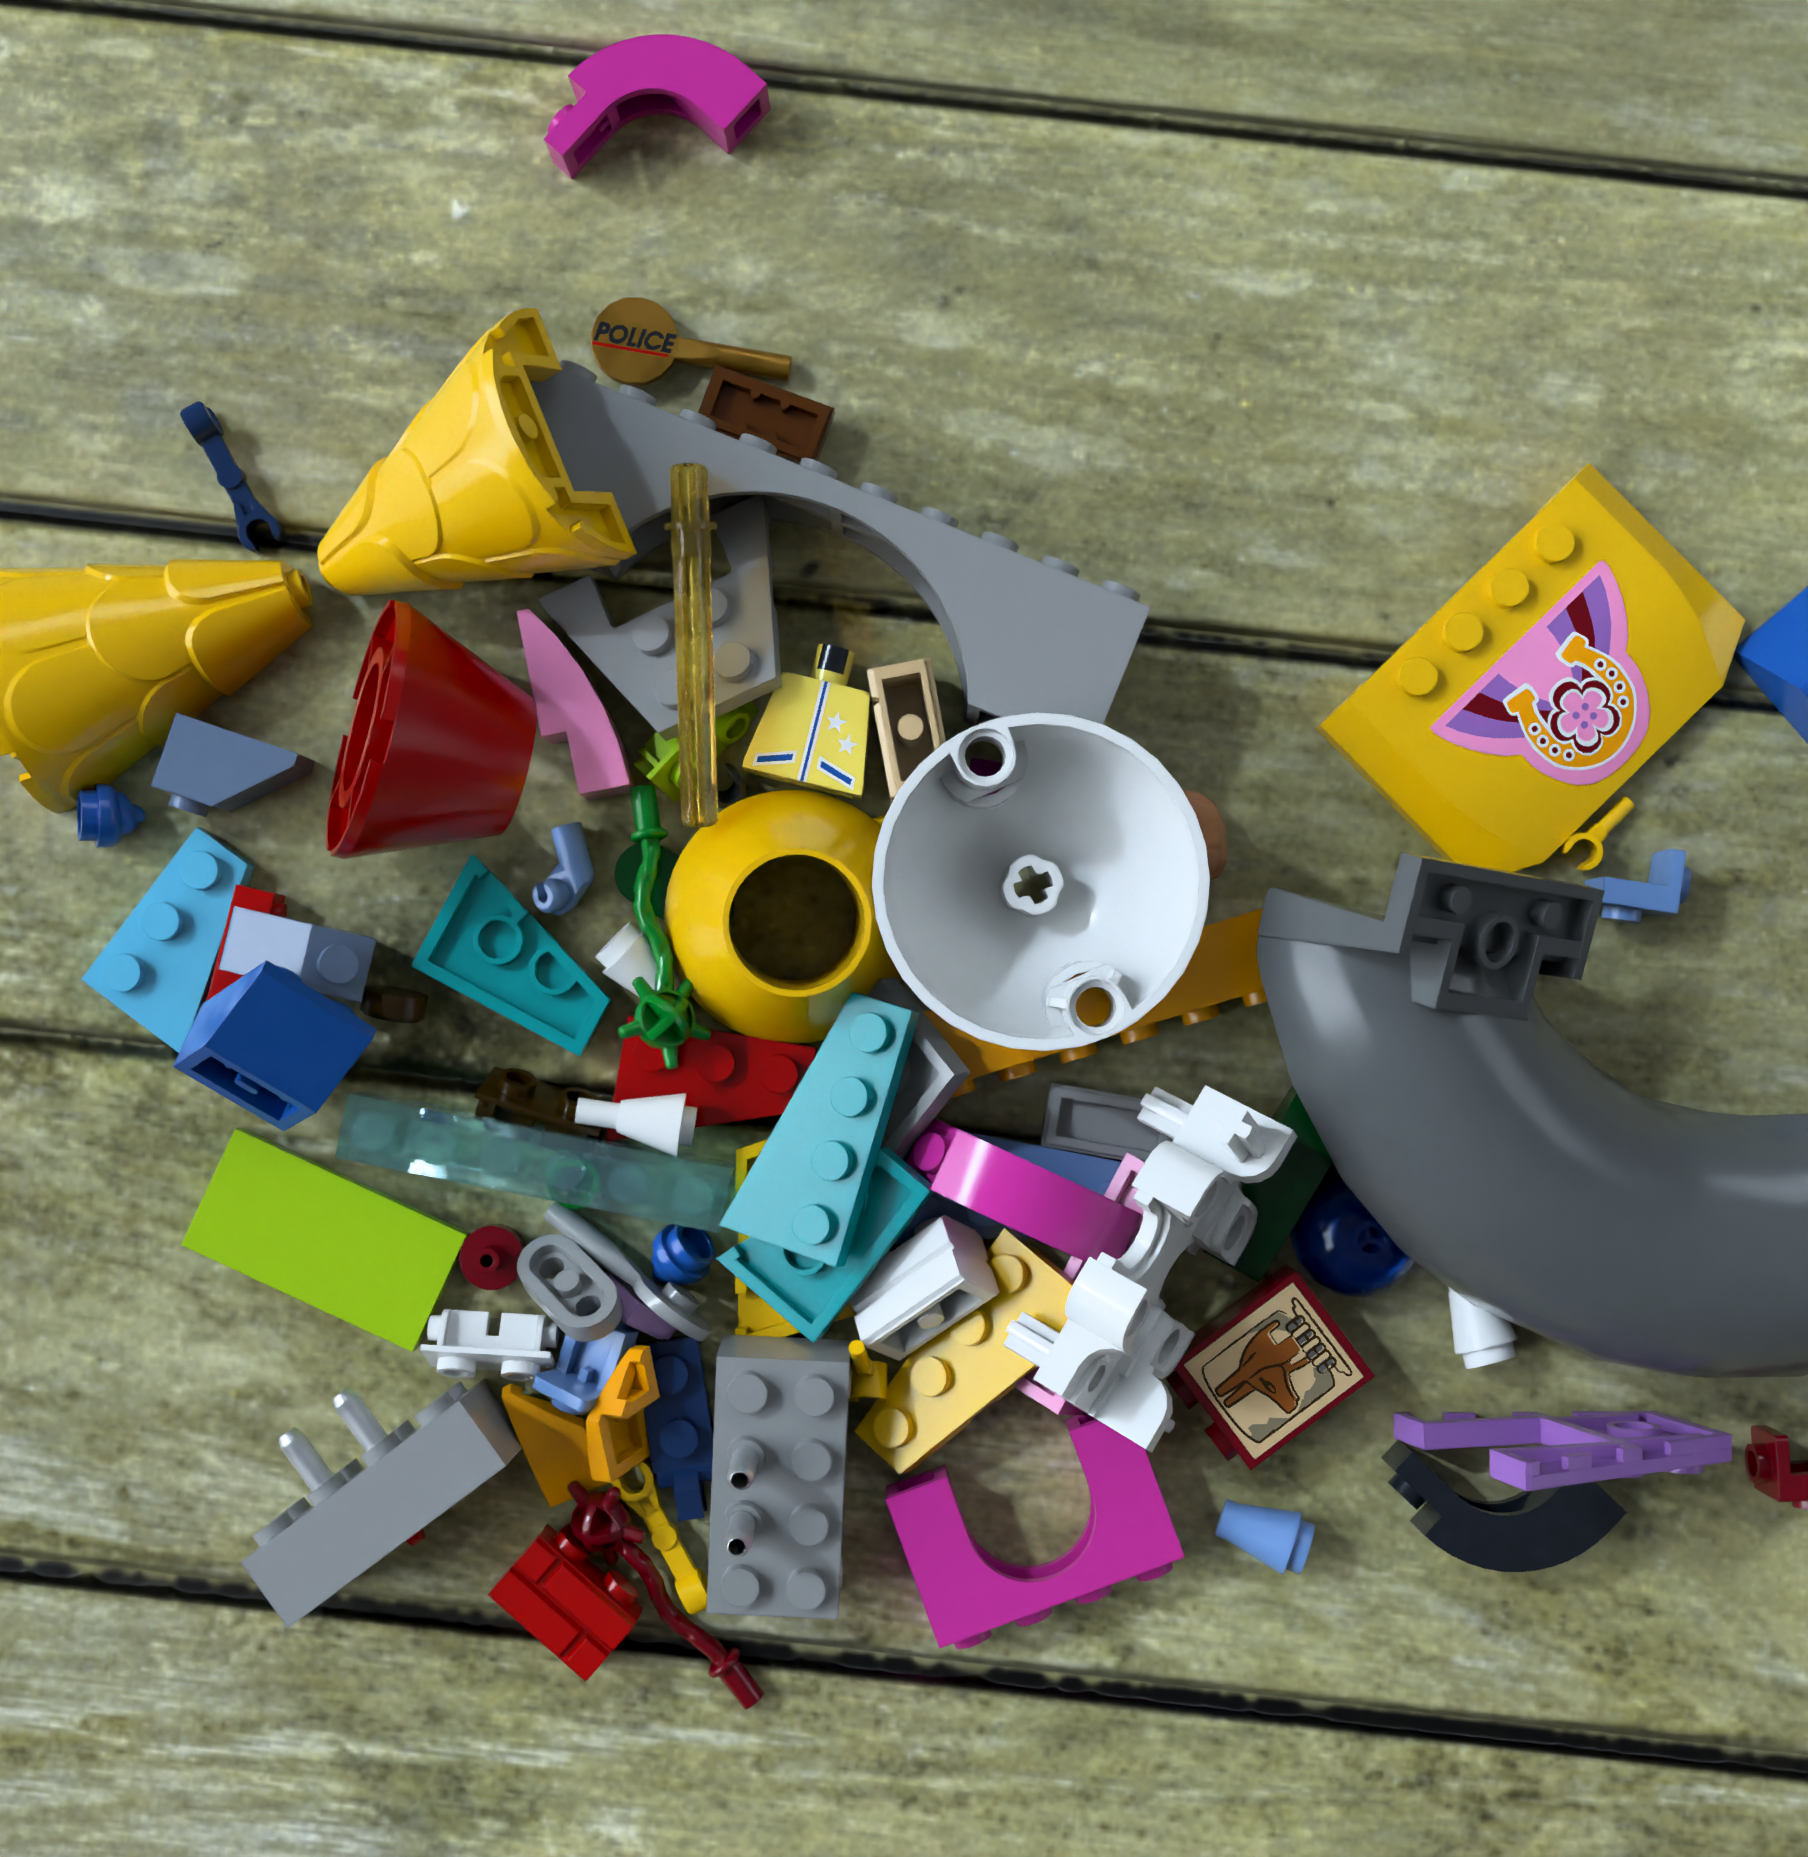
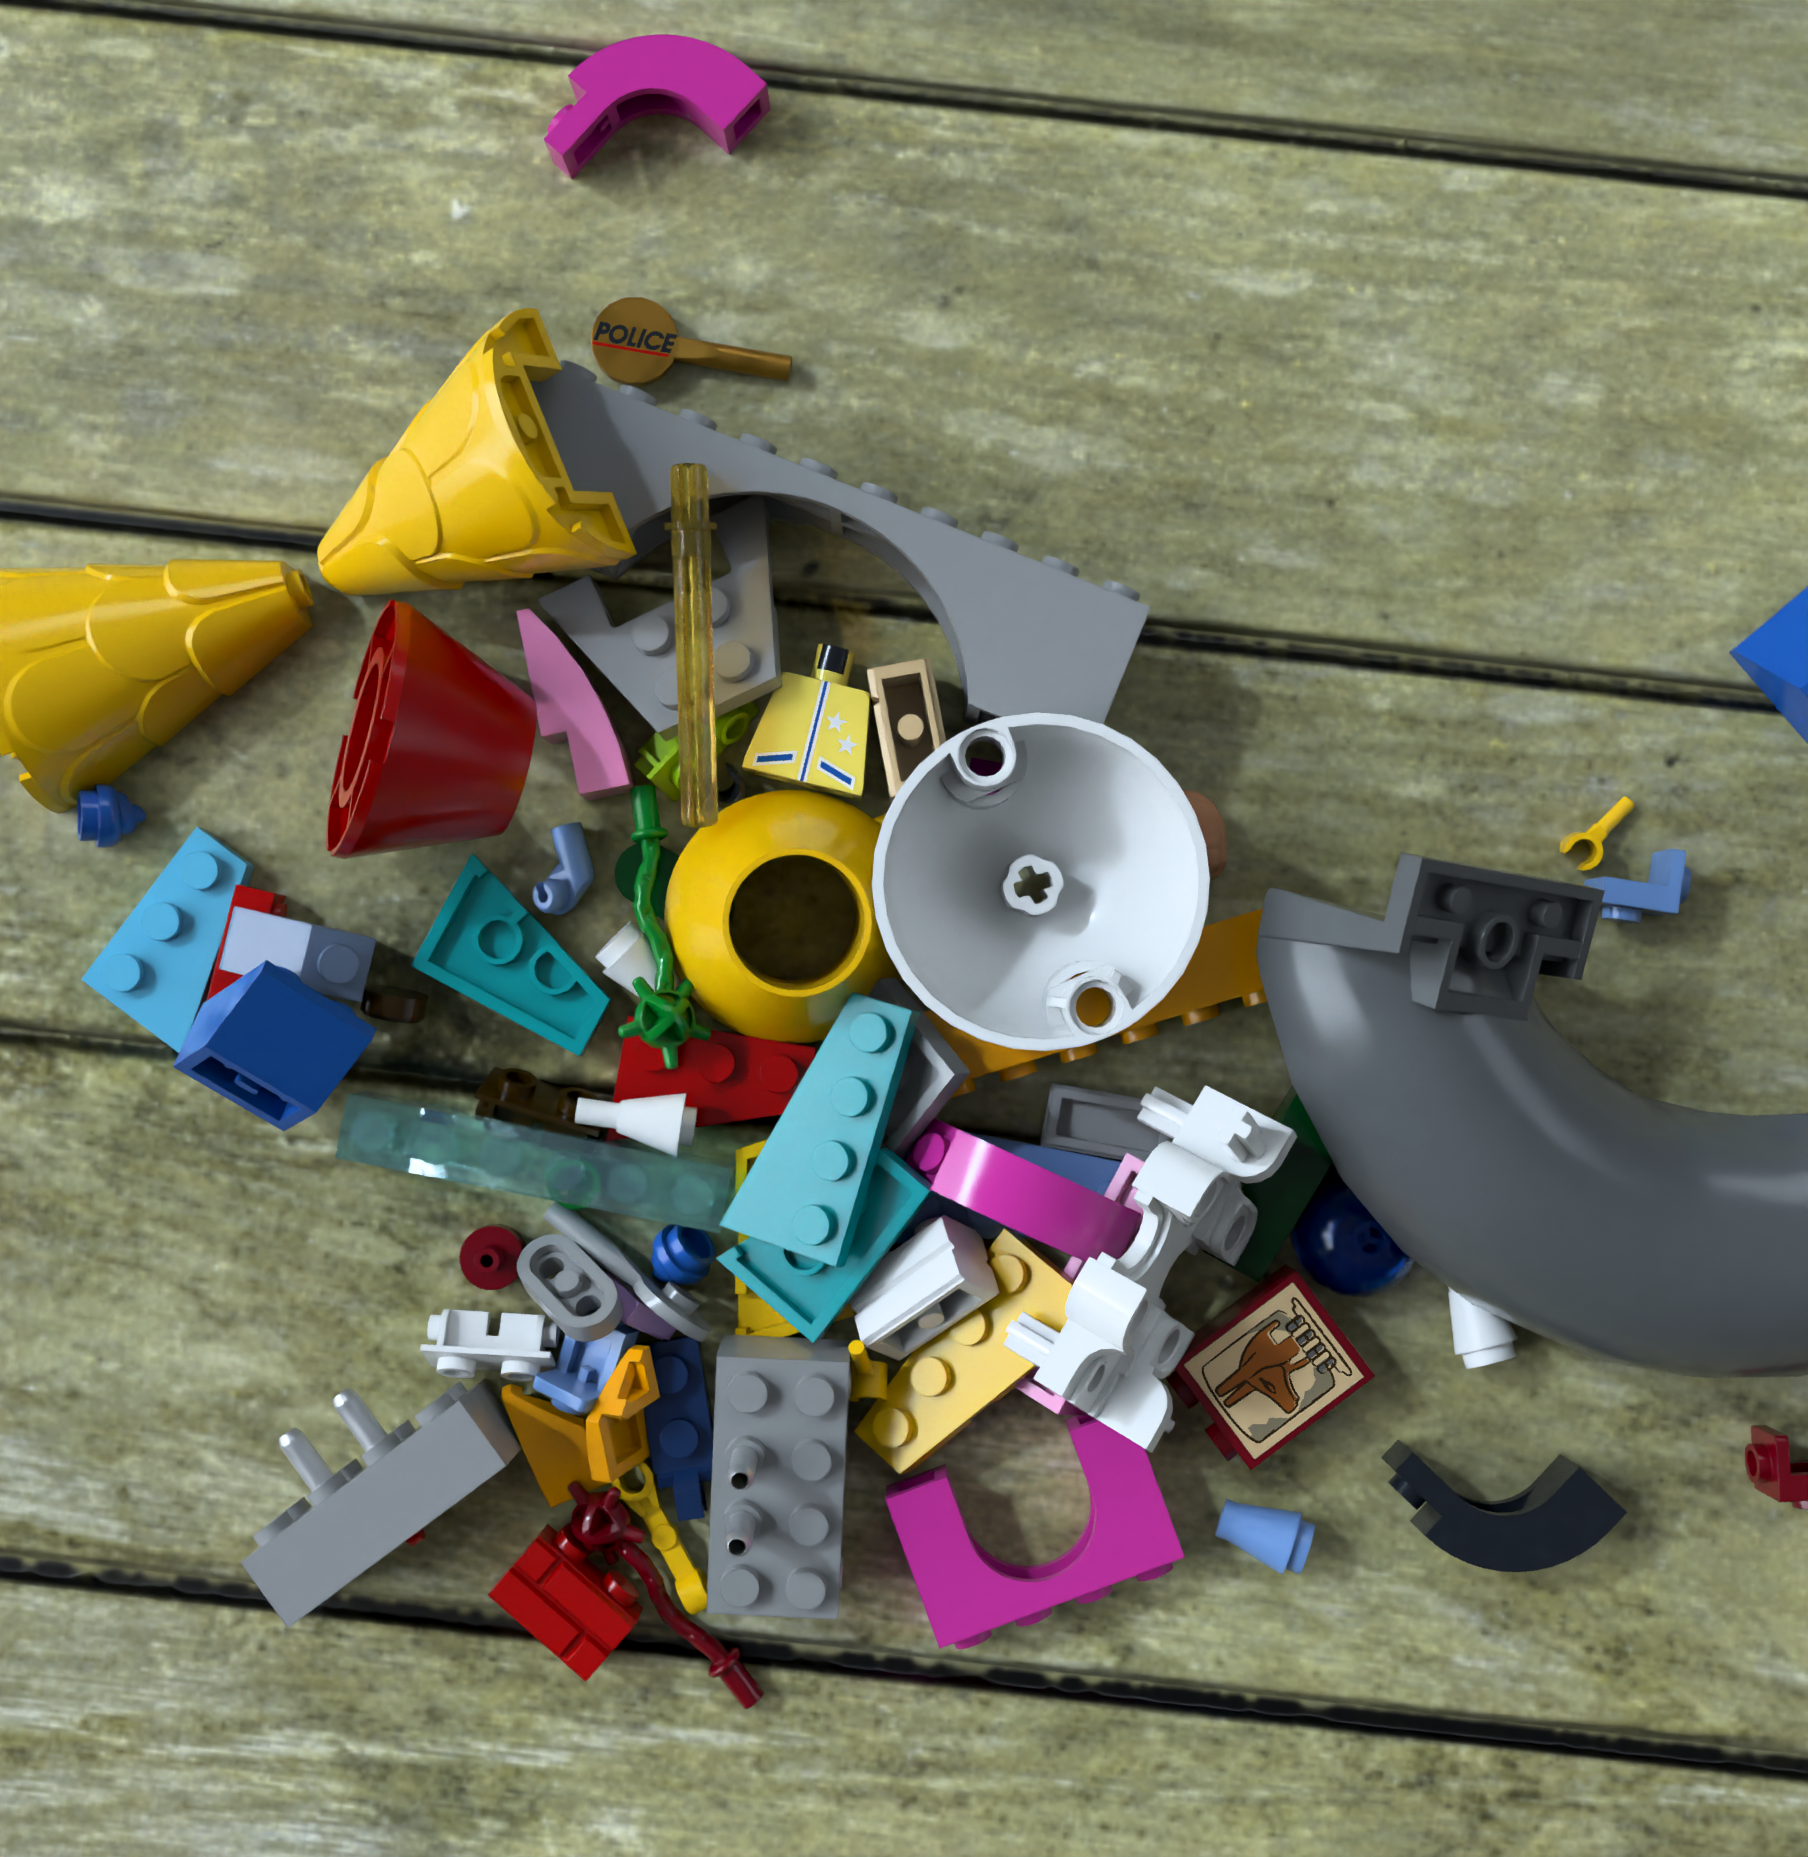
(221, 768): sand blue slope -> none
(248, 510): dark blue piece -> none
(325, 1239): lime tile -> none
(771, 413): reddish brown plate -> none
(1540, 682): yellow slope -> none
(1576, 1448): medium lavender wing -> none

